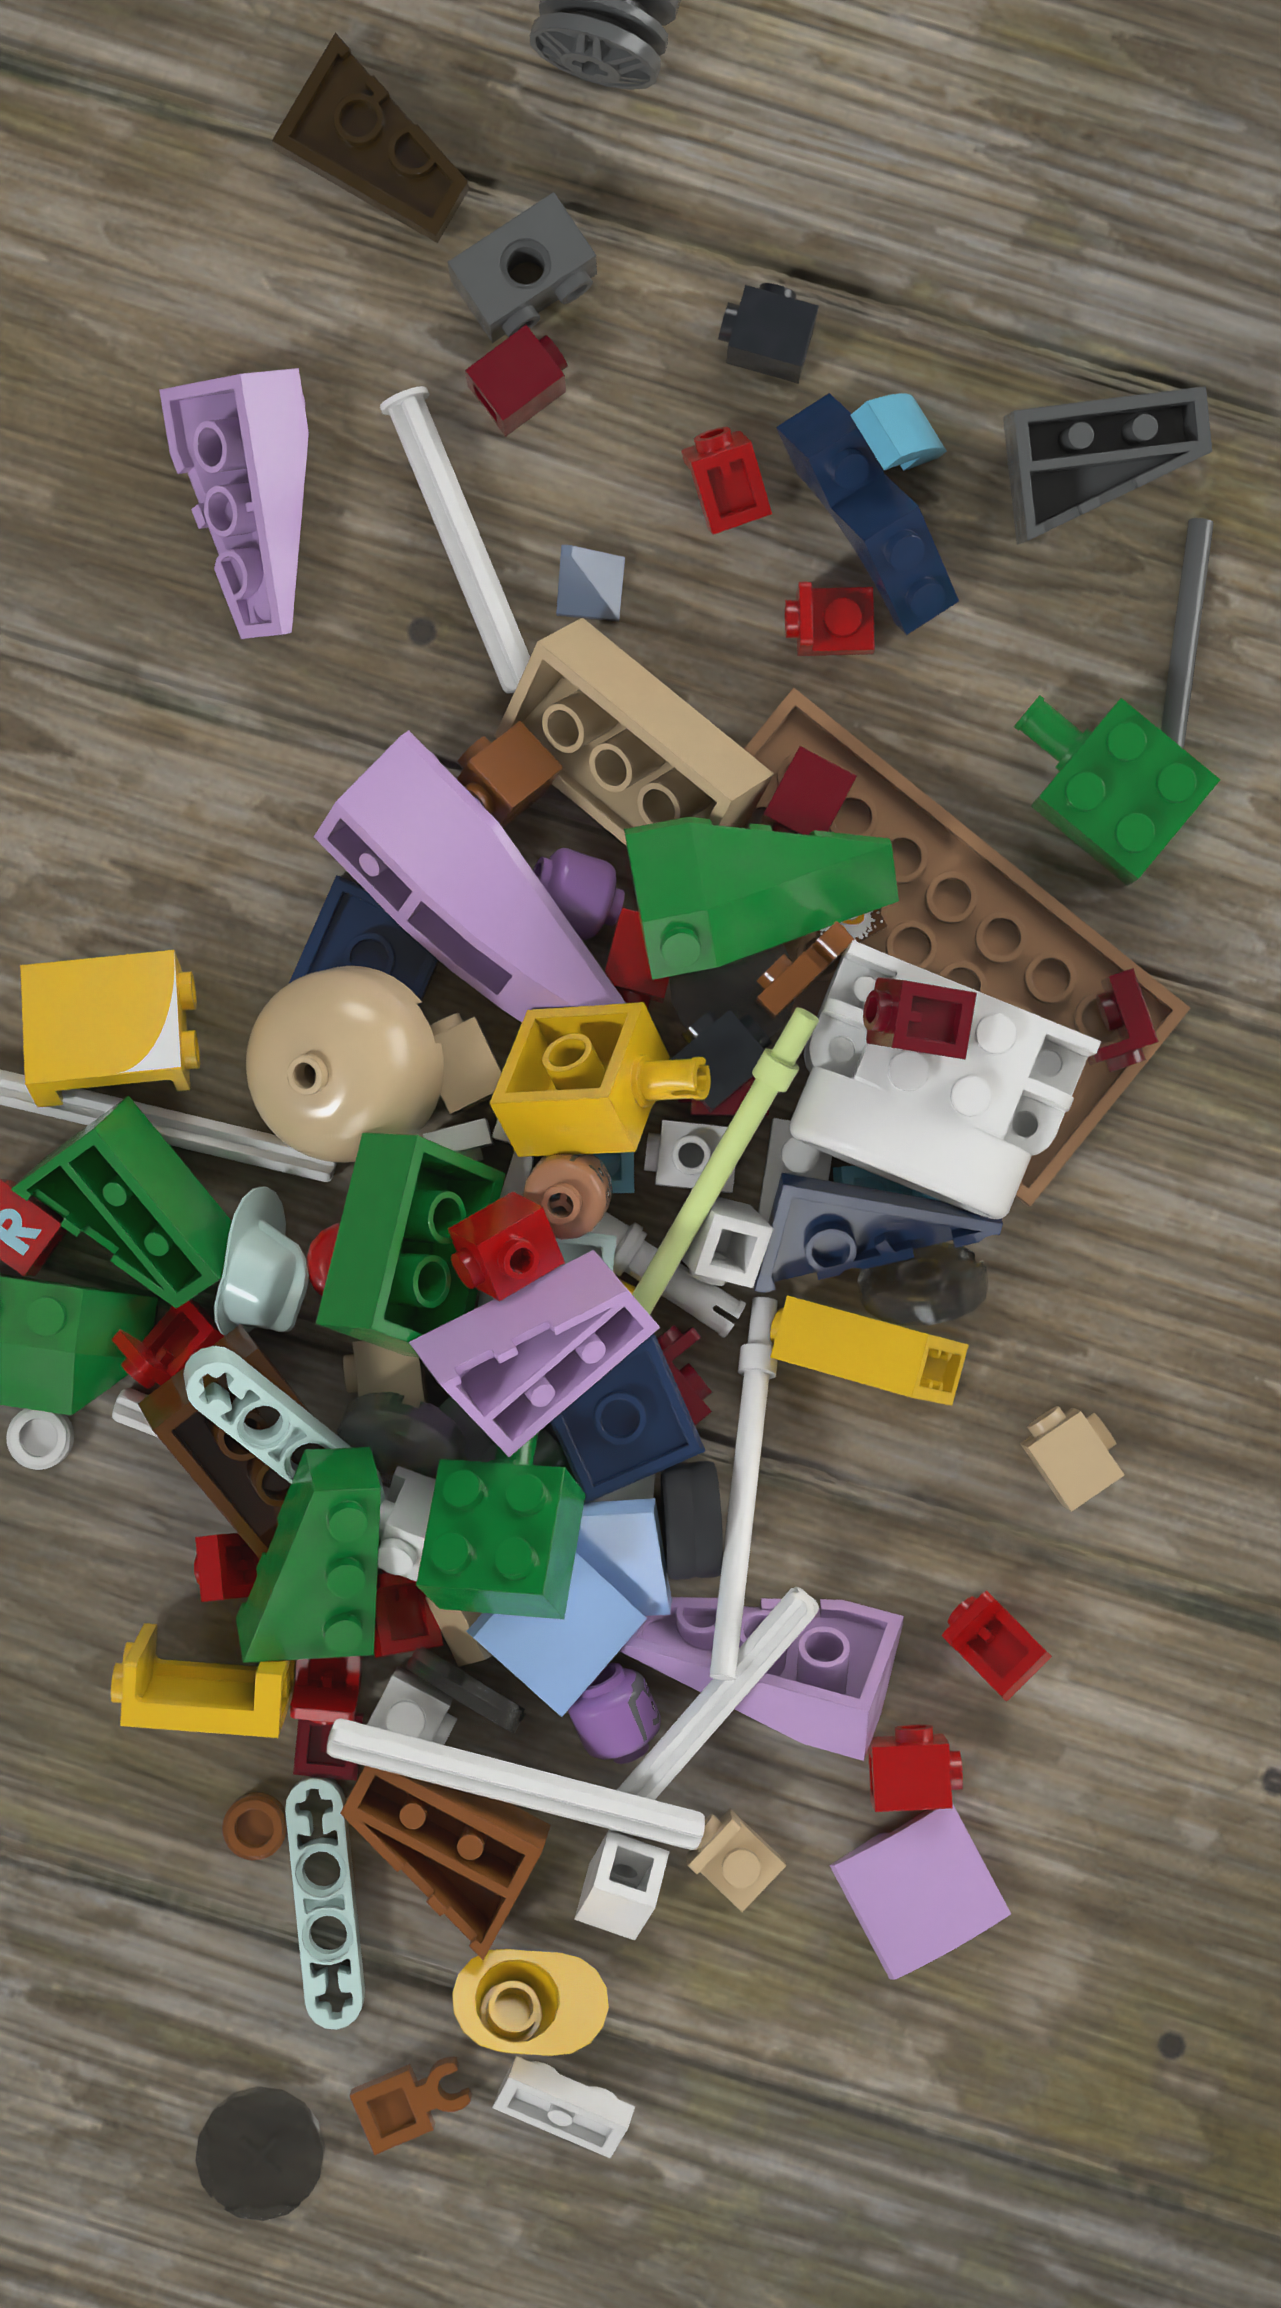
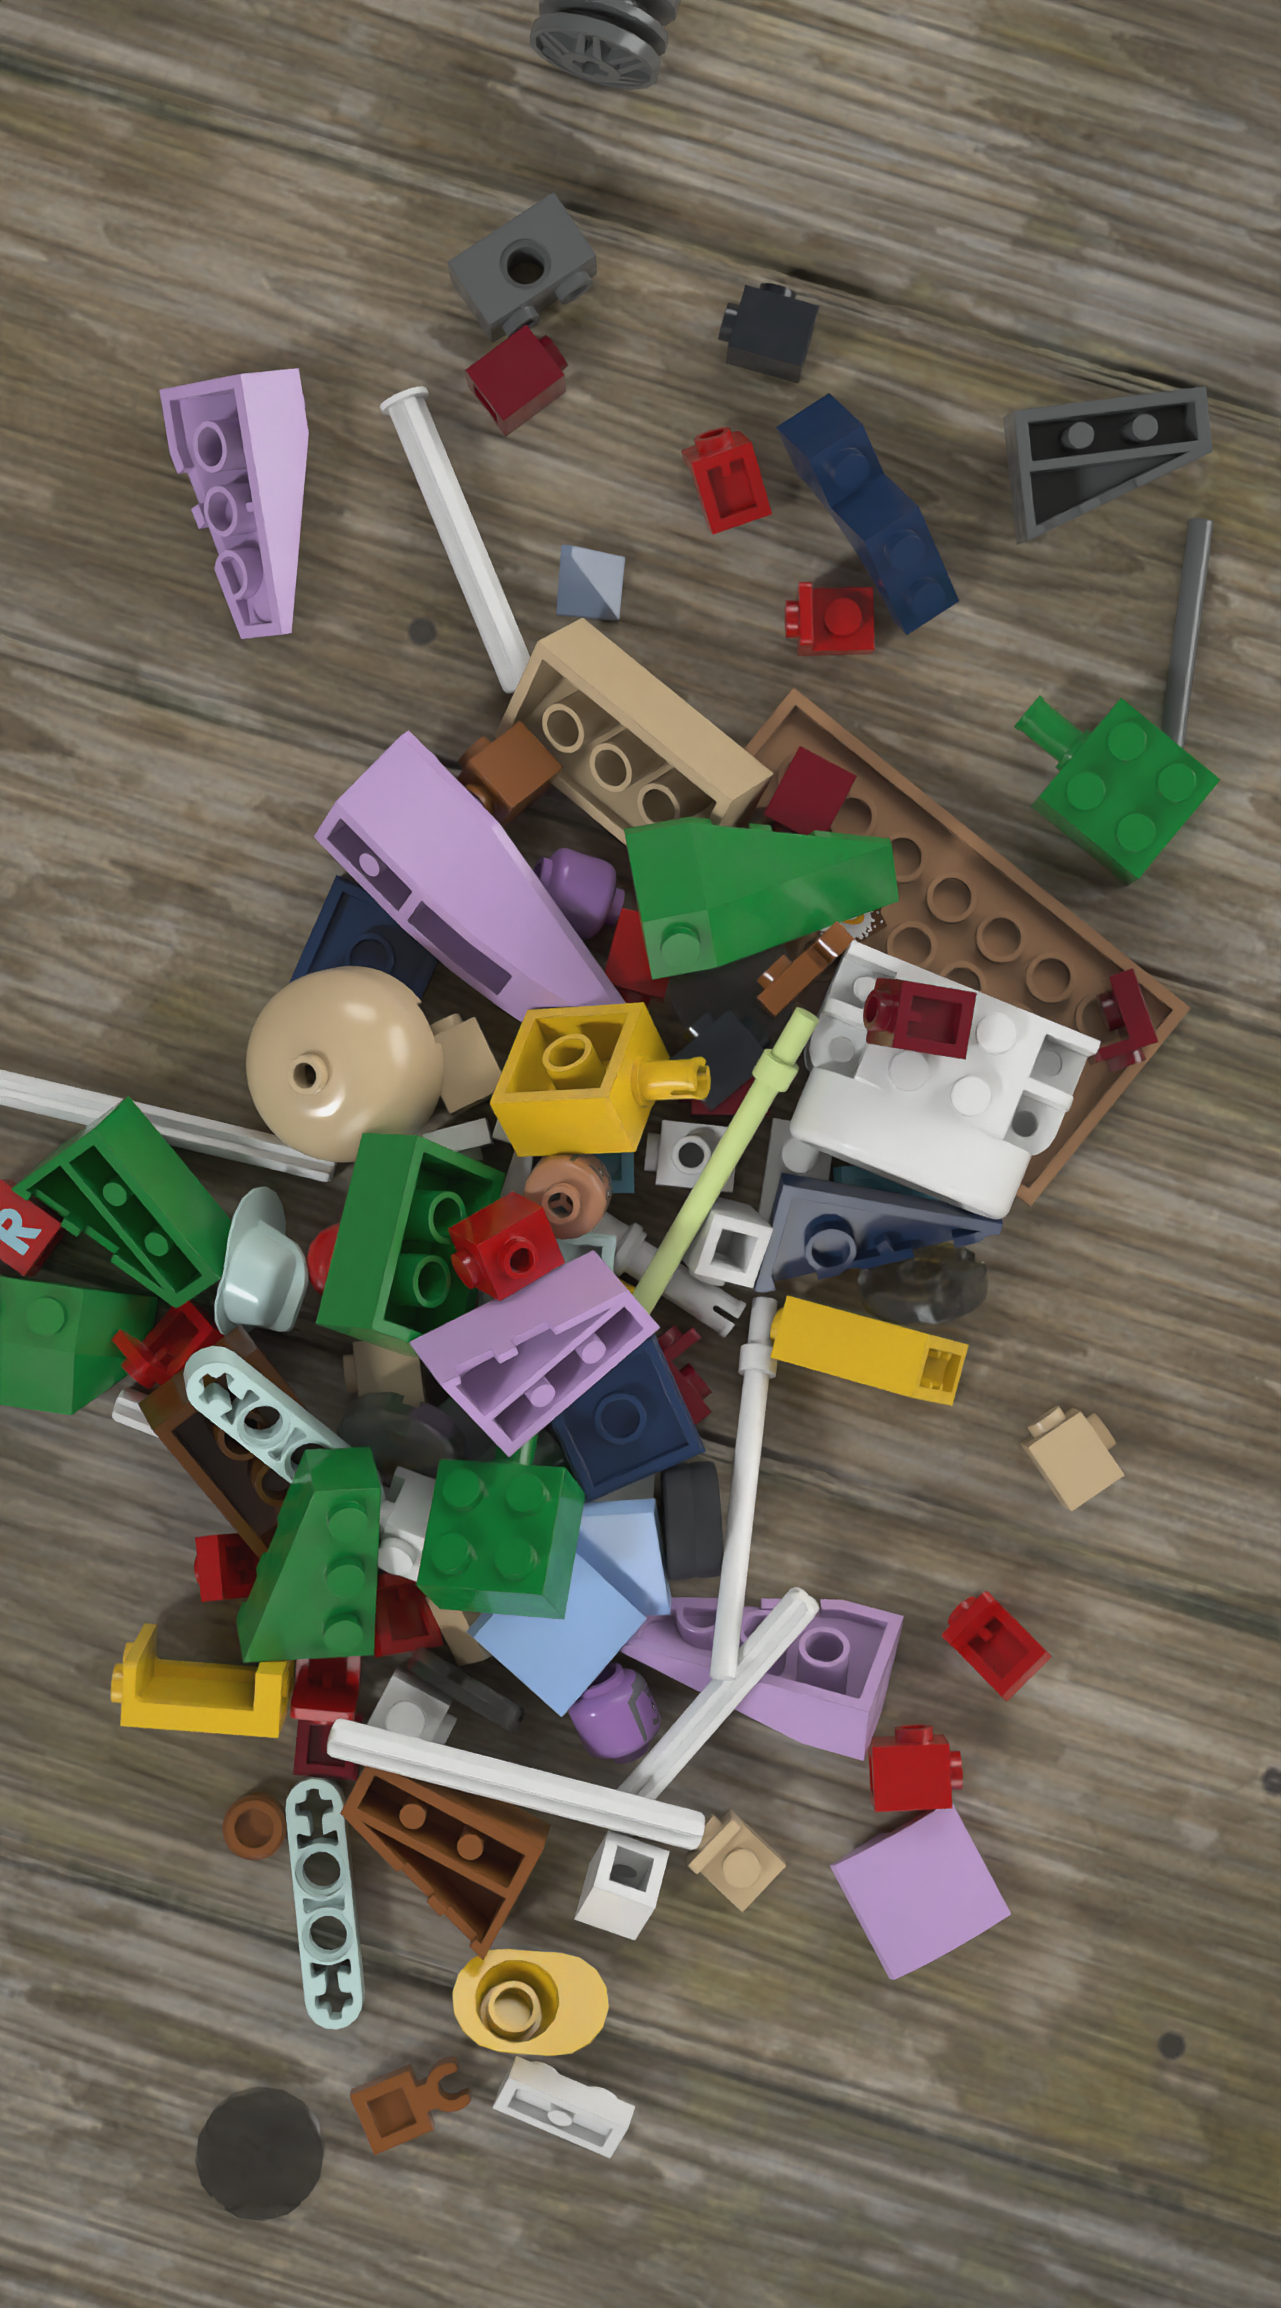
(39, 1438): white tile -> none
(106, 1023): yellow panel -> none
(368, 146): dark brown wing -> none
(898, 431): medium azure slope -> none

